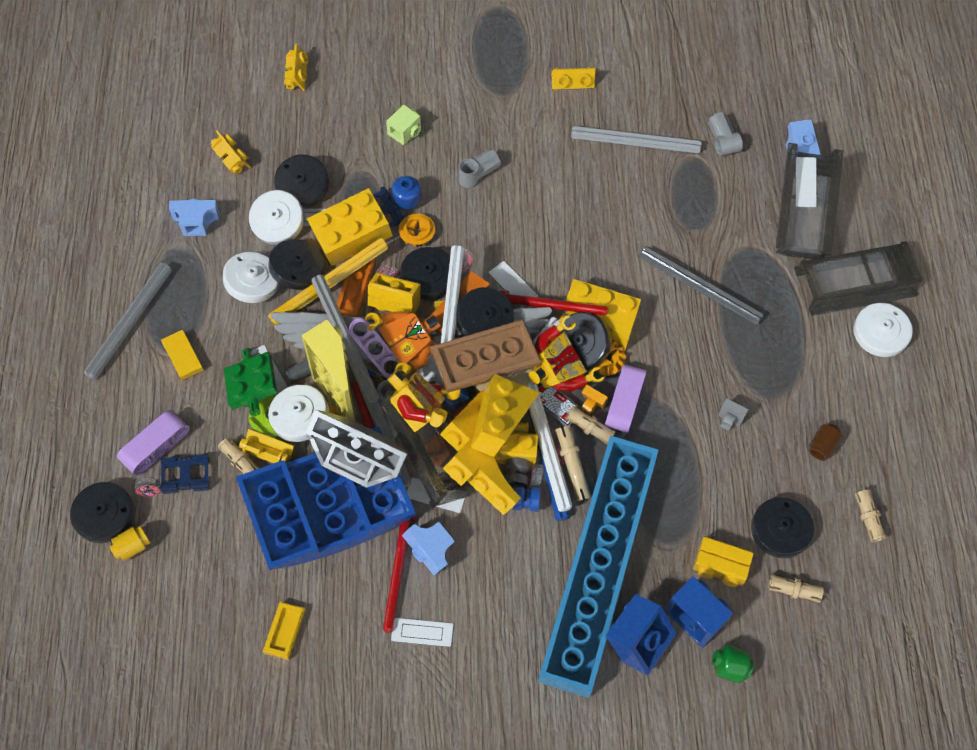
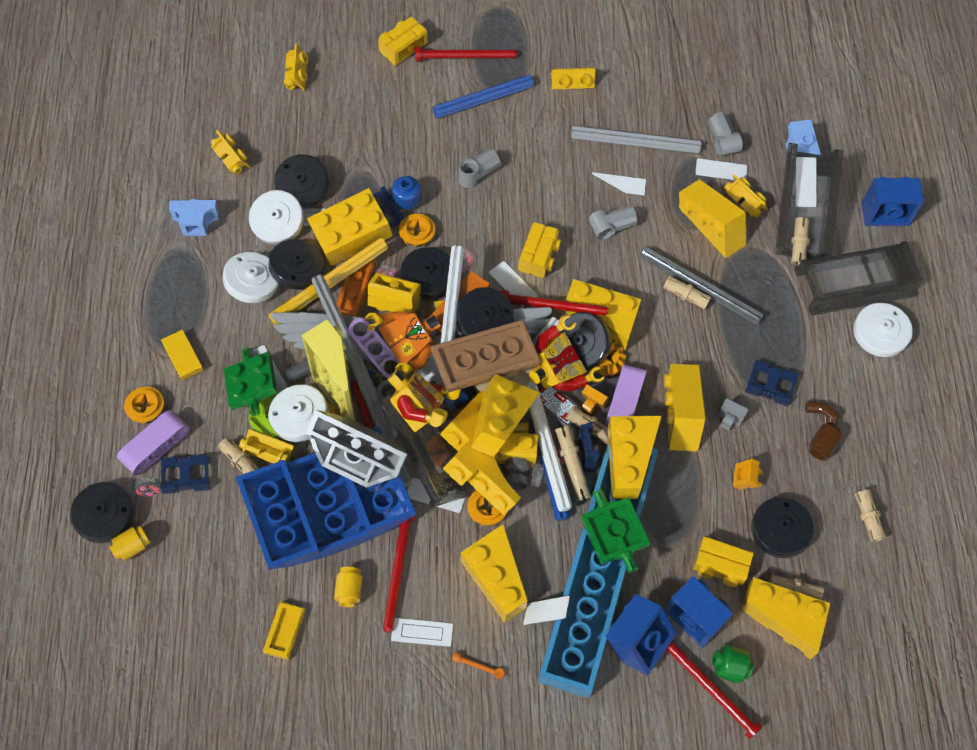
(127, 321): light grey axle -> none
(137, 398): none -> light orange gear
(348, 586): none -> yellow brick
(402, 40): none -> yellow brick
(404, 124): yellowish green brick -> none
(429, 545): light blue brick -> none
(442, 54): none -> red bar
(480, 516): none -> light orange gear
(483, 96): none -> blue axle
(496, 573): none -> yellow wedge
(498, 673): none -> orange hinge
(532, 498): blue wheel -> none
(538, 250): none -> yellow brick
(546, 610): none -> white sticker
(584, 442): none -> dark blue piece
(607, 223): none -> light grey piece
(615, 530): none -> green plate
(625, 184): none -> white sticker
(629, 452): none -> yellow wedge
(685, 407): none -> yellow wedge
(686, 292): none -> tan pin
(714, 690): none -> red bar
(715, 217): none -> yellow wedge
(720, 169): none -> white sticker
(741, 189): none -> yellow hinge
(747, 474): none -> light orange tile
(769, 389): none -> dark blue piece
(788, 613): none -> yellow wedge
(800, 240): none -> tan pin
(823, 408): none -> reddish brown arm
(892, 201): none -> blue brick

